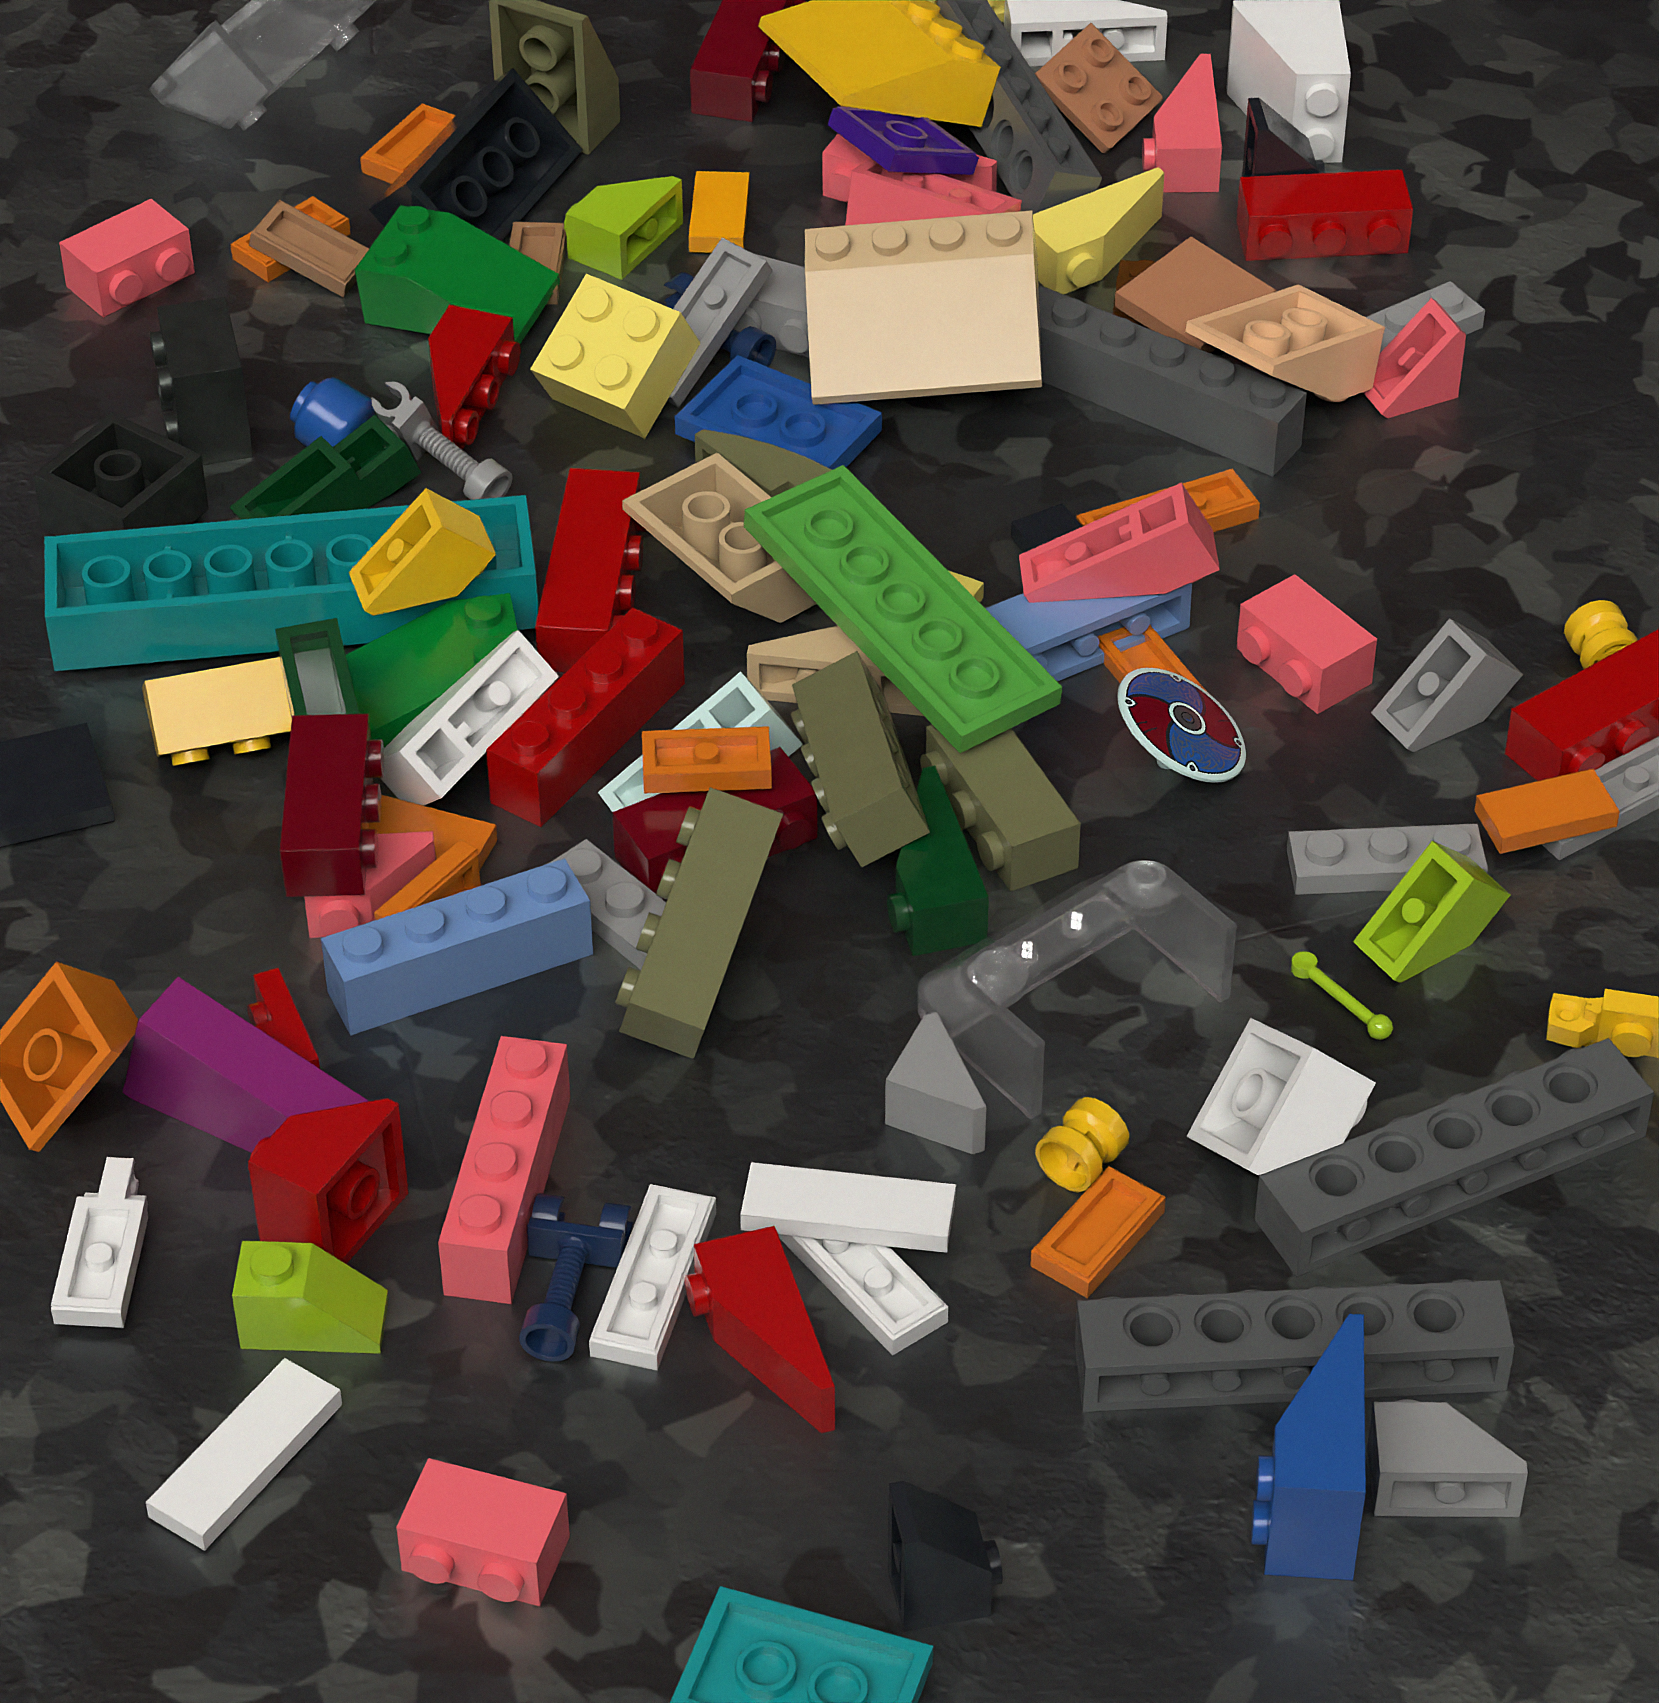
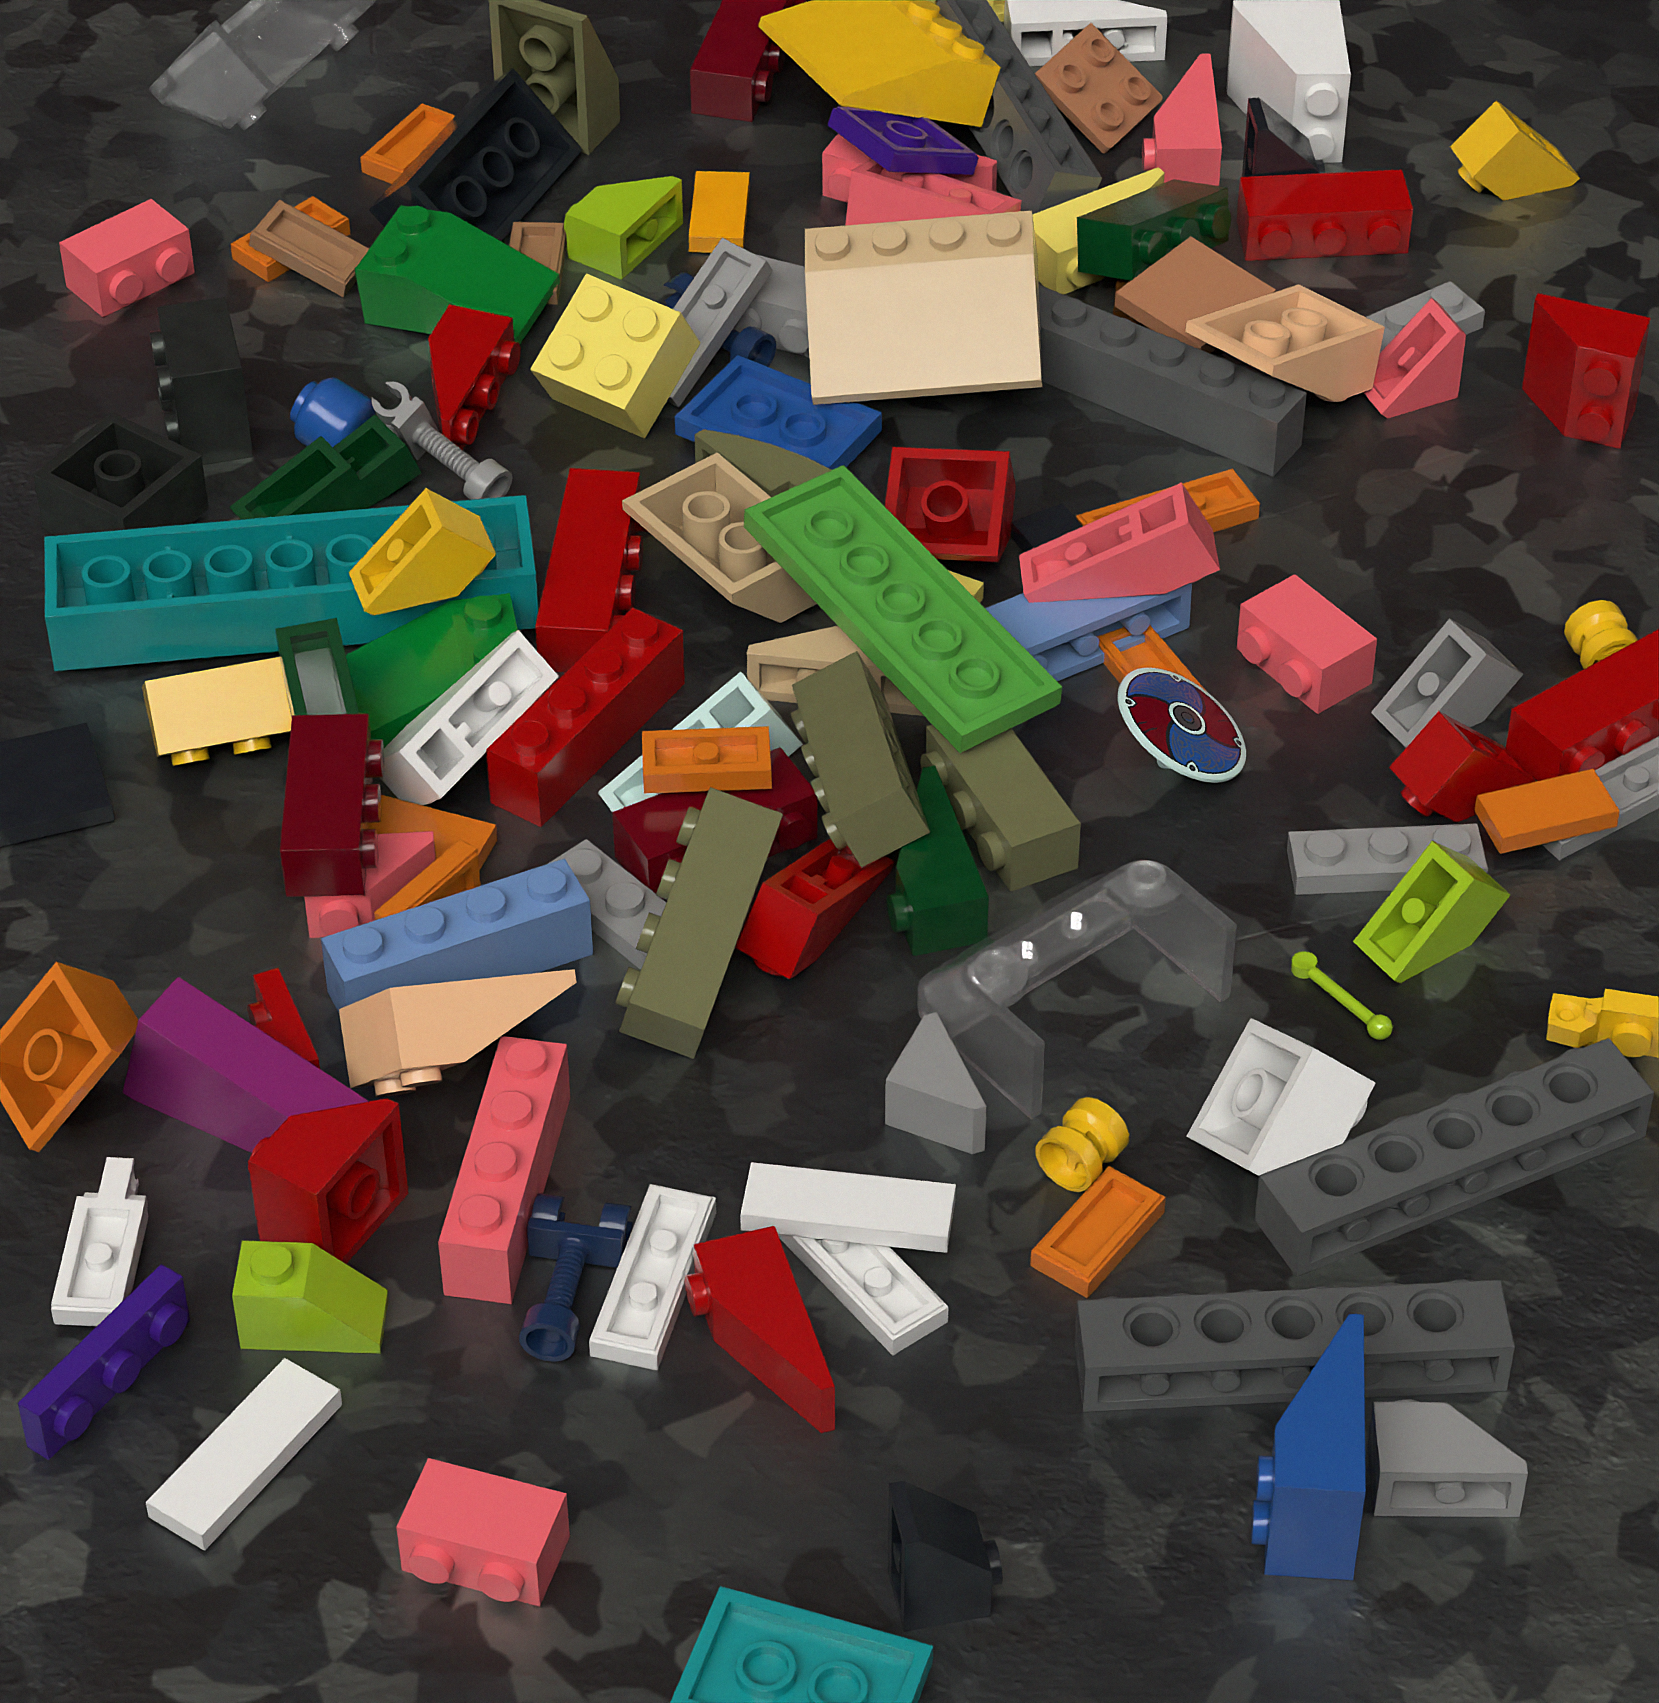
(104, 1362): none -> dark purple plate
(418, 1030): none -> light nougat slope
(807, 908): none -> red slope
(953, 500): none -> red slope
(1145, 227): none -> dark green brick
(1452, 766): none -> red slope
(1510, 157): none -> yellow slope
(1585, 367): none -> red slope

